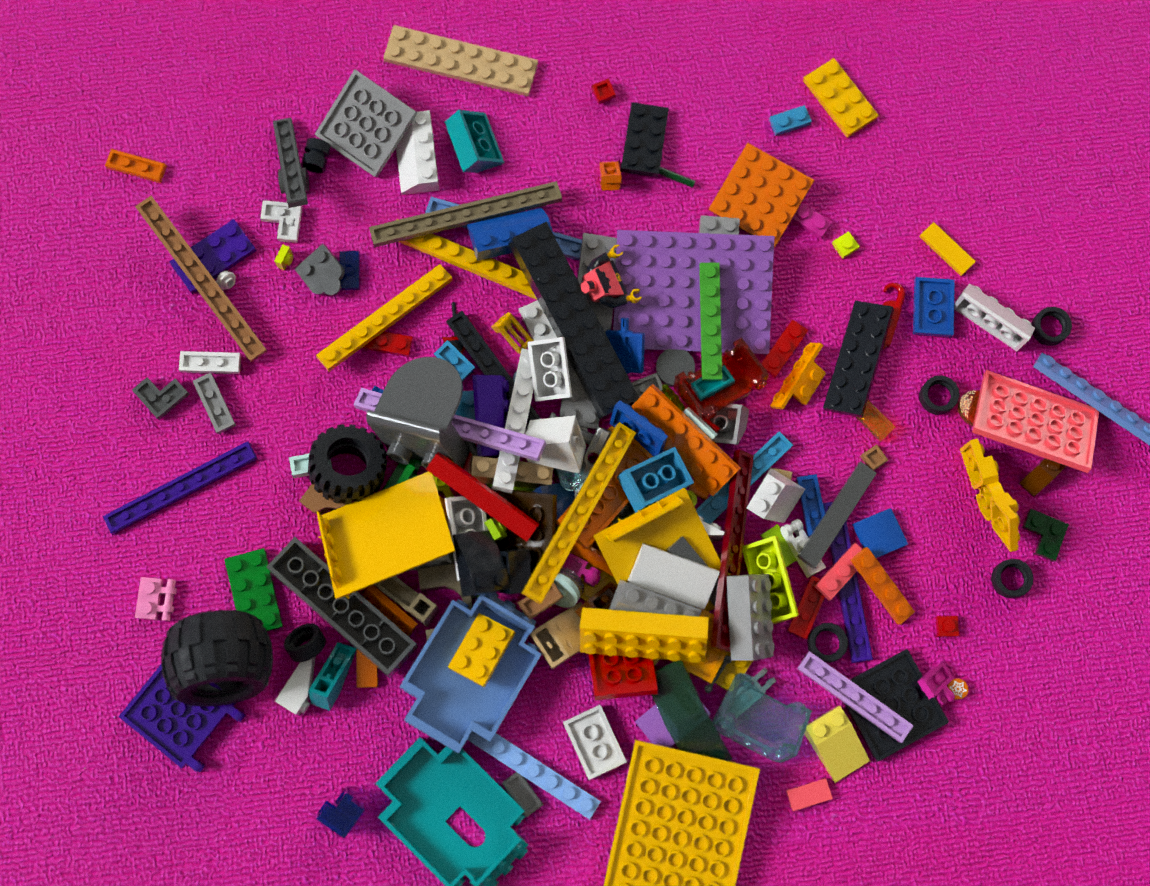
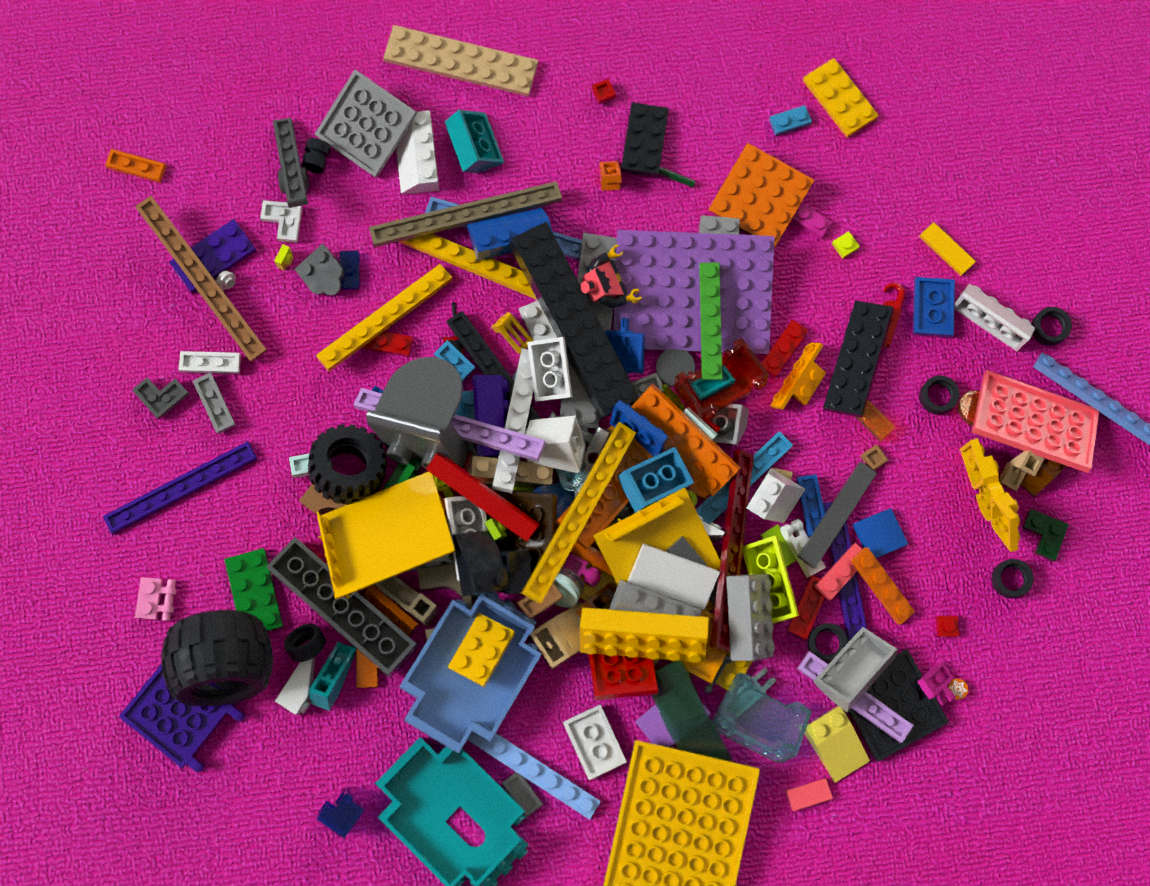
(855, 668): none -> light grey slope
(1018, 467): none -> tan slope

